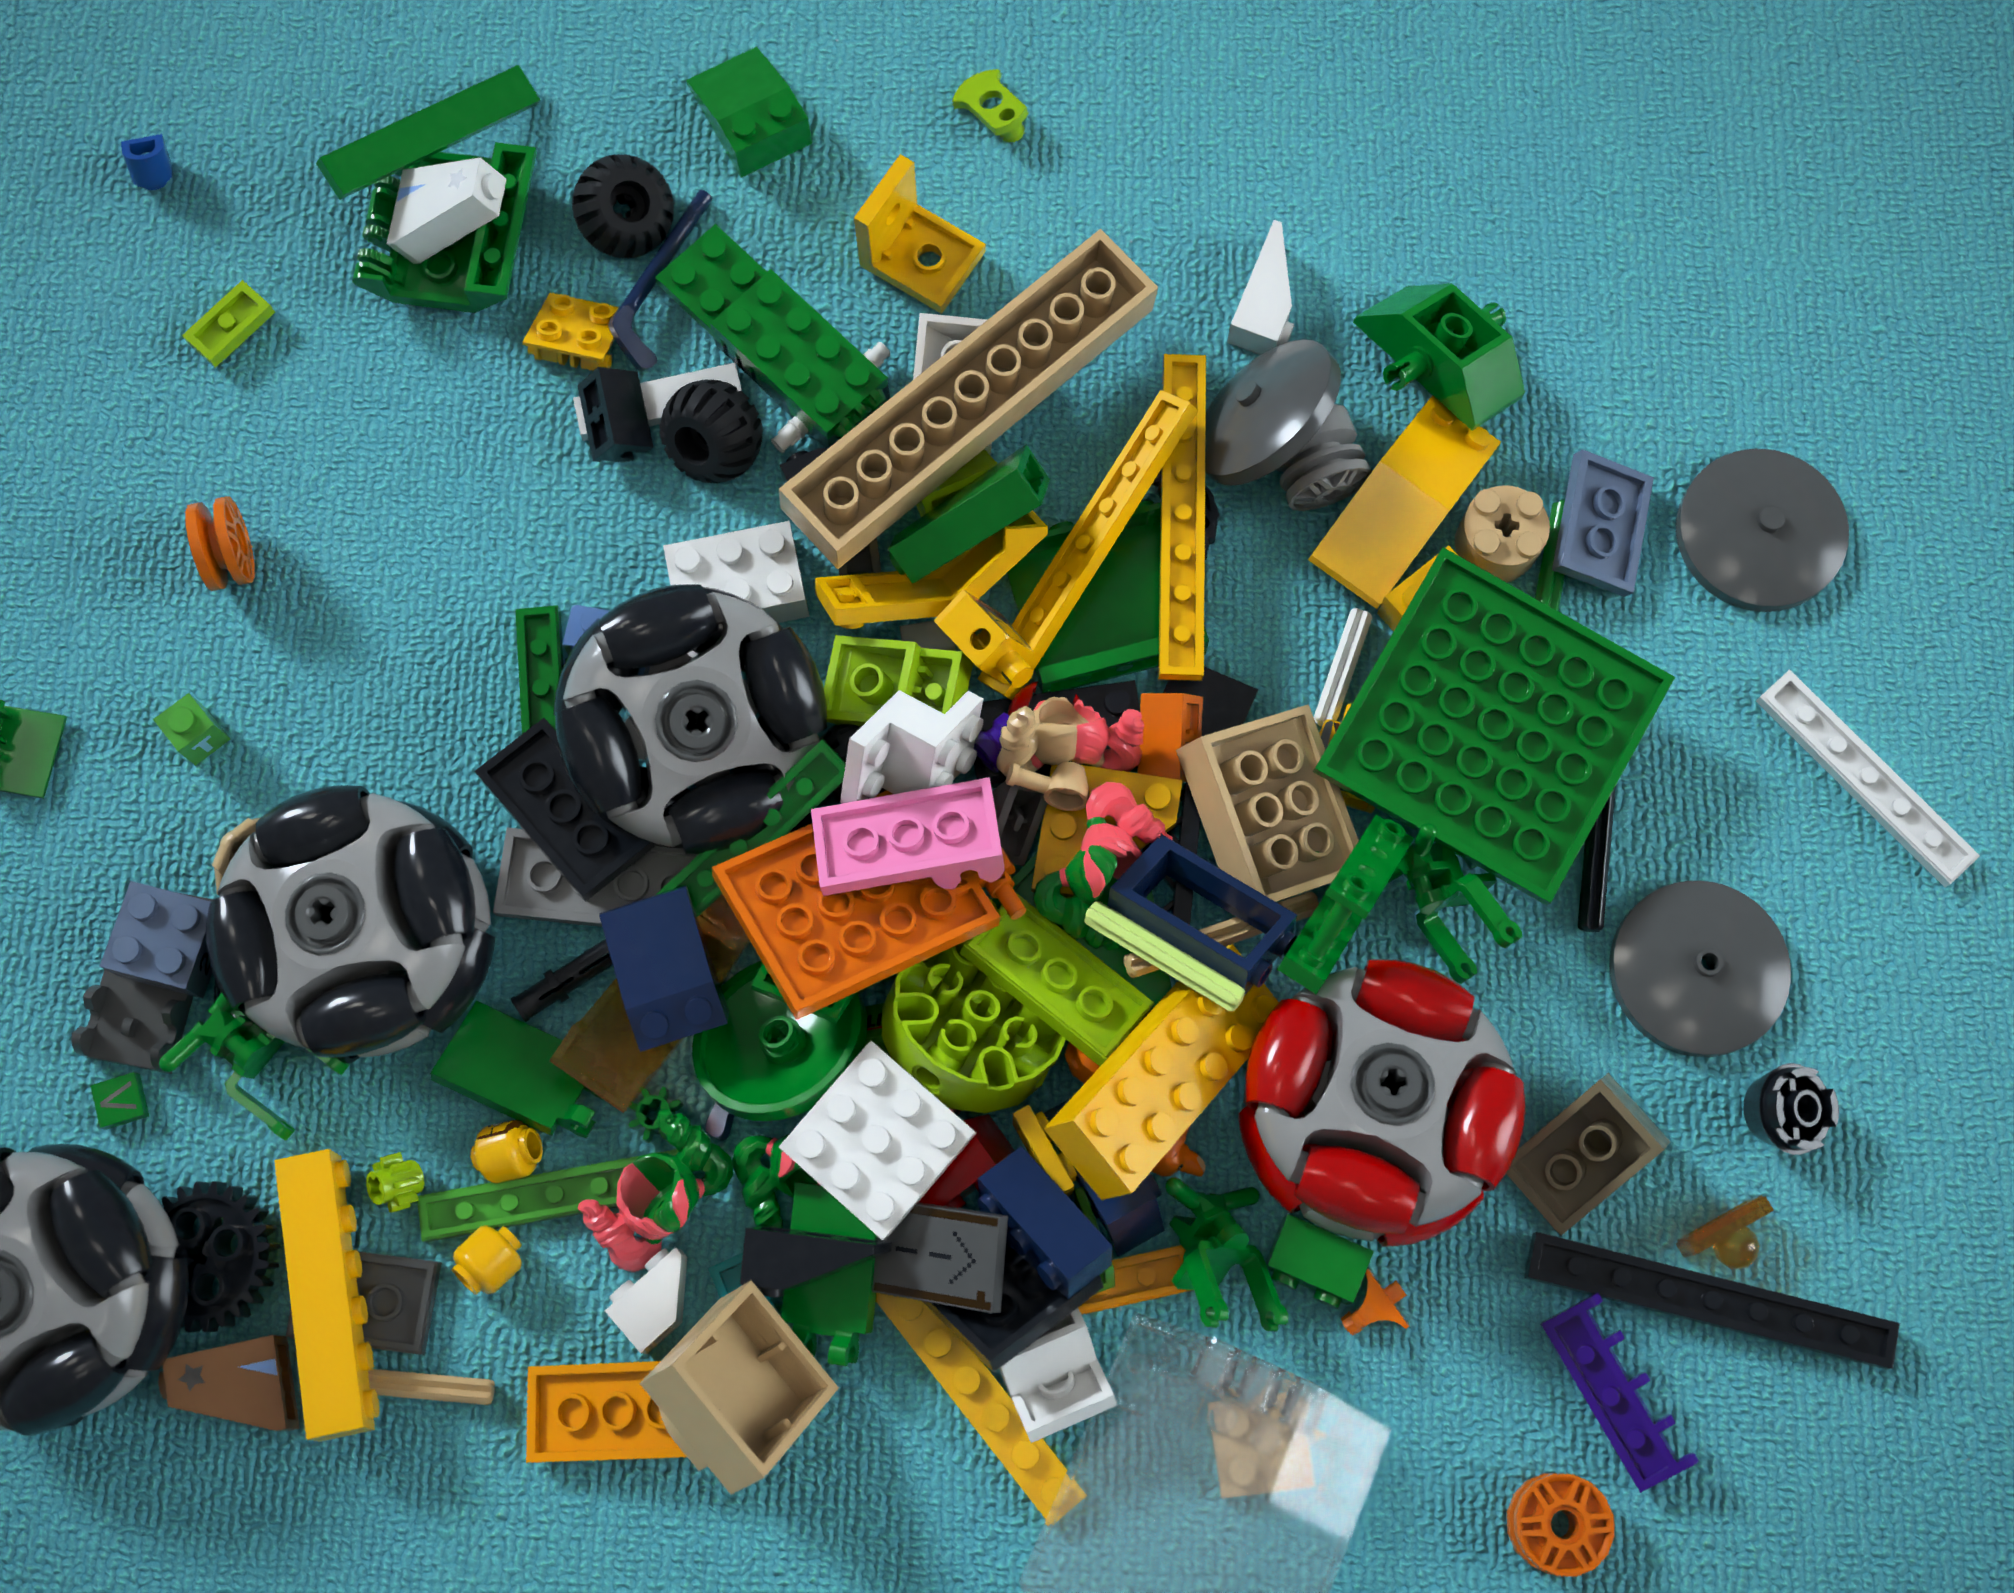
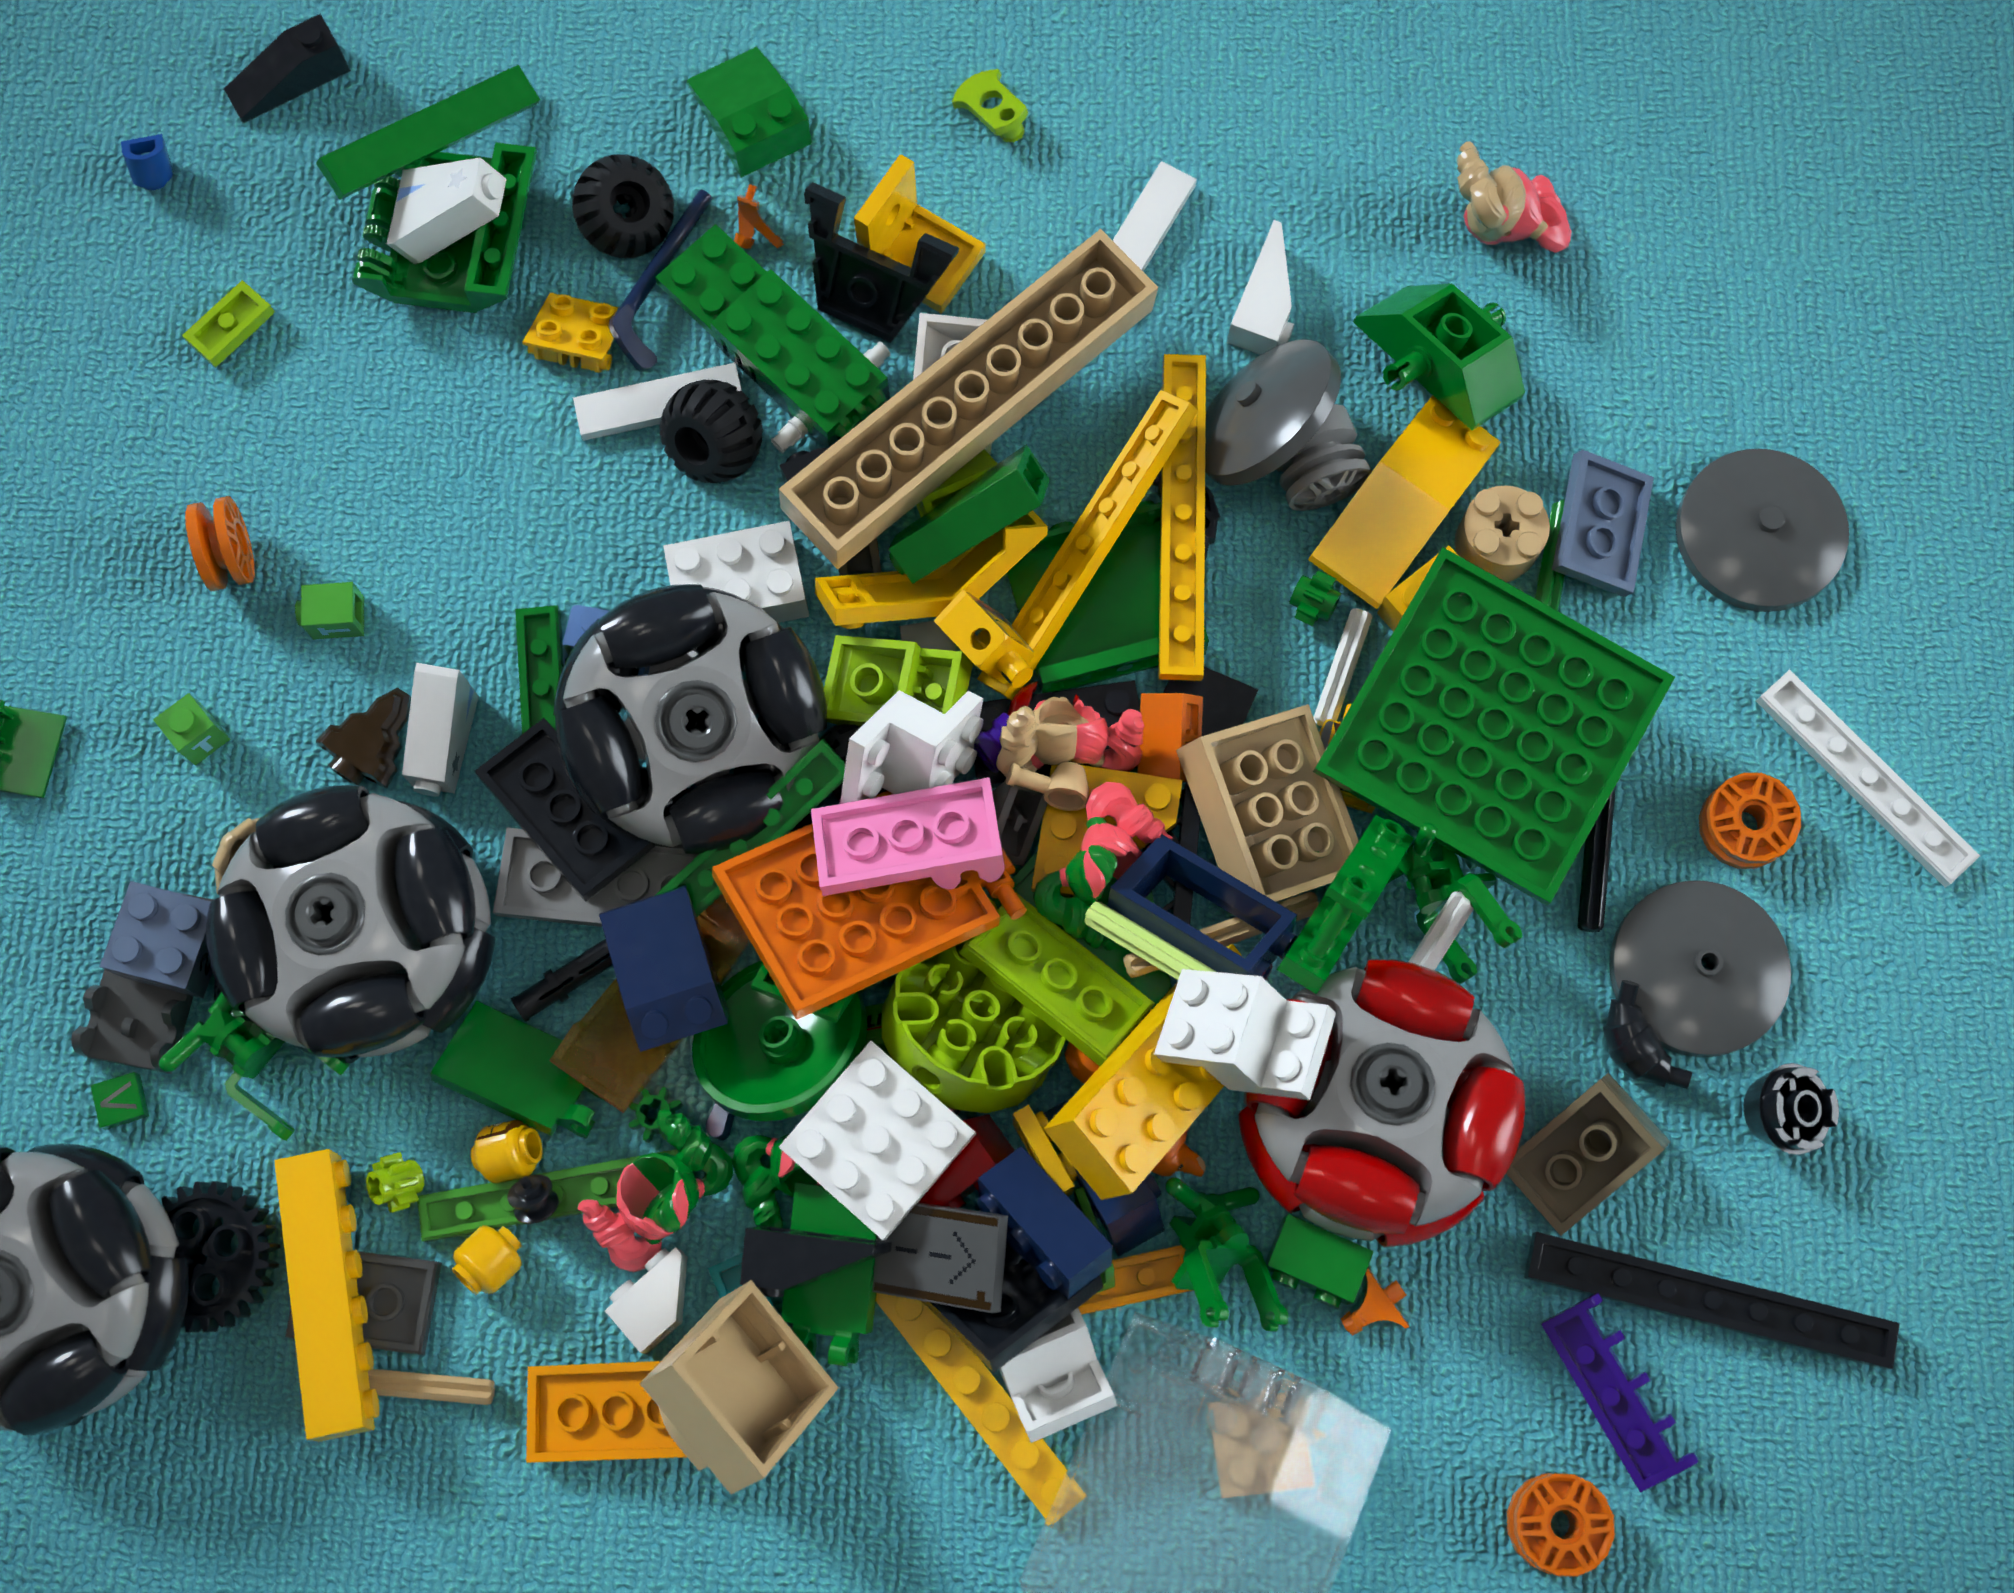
(236, 1383): medium nougat slope -> none
(287, 69): none -> black slope
(331, 610): none -> bright green brick
(368, 740): none -> dark brown rock
(437, 728): none -> white slope
(533, 1199): none -> black wheel
(614, 414): black hinge -> none
(750, 219): none -> orange piece
(864, 284): none -> black wing
(1154, 213): none -> white tile
(1245, 1033): none -> white bracket
(1315, 598): none -> green gear
(1443, 931): none -> white axle
(1510, 205): none -> hair
(1636, 1045): none -> black piece
(1731, 1239): clear orange tile -> none
(1766, 800): none -> orange wheel

